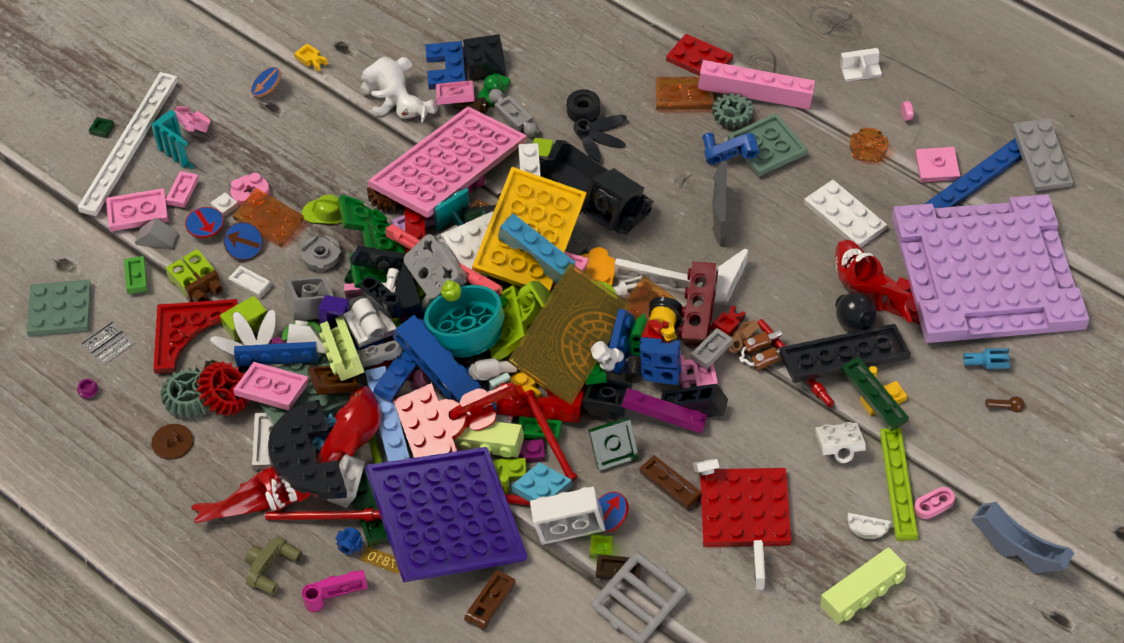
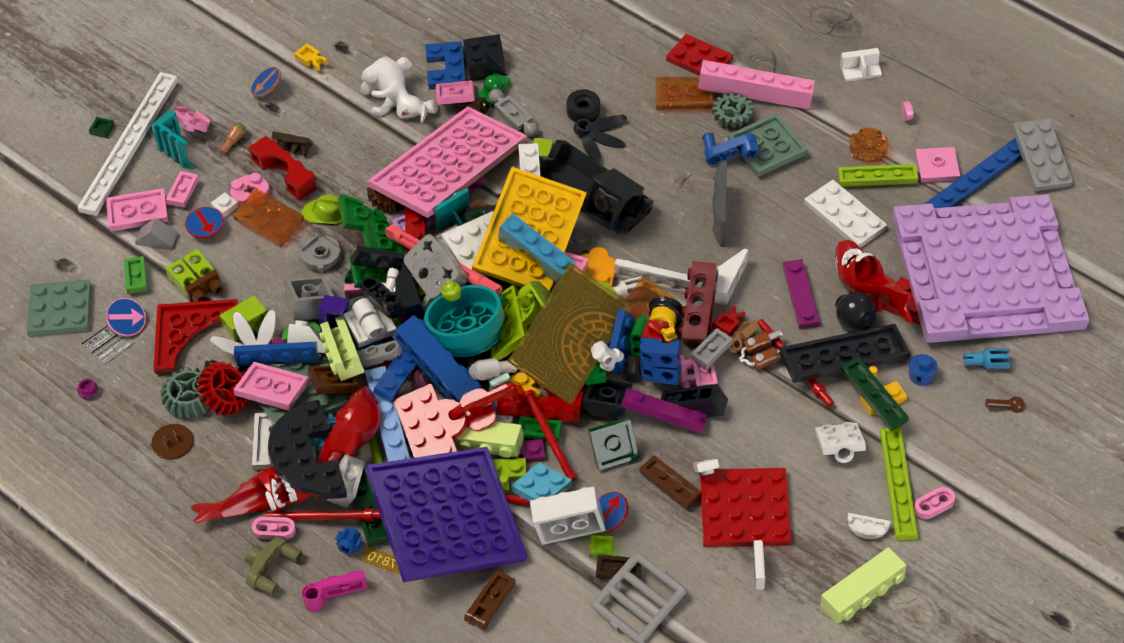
(125, 317): none -> blue piece
(236, 133): none -> nougat piece
(243, 241): blue piece -> none
(250, 282): white tile -> none
(268, 154): none -> red arch
(274, 528): none -> bright pink plate
(296, 141): none -> dark brown plate
(800, 294): none -> magenta plate
(877, 175): none -> lime plate
(922, 369): none -> blue piece
(1014, 540): sand blue arch -> none

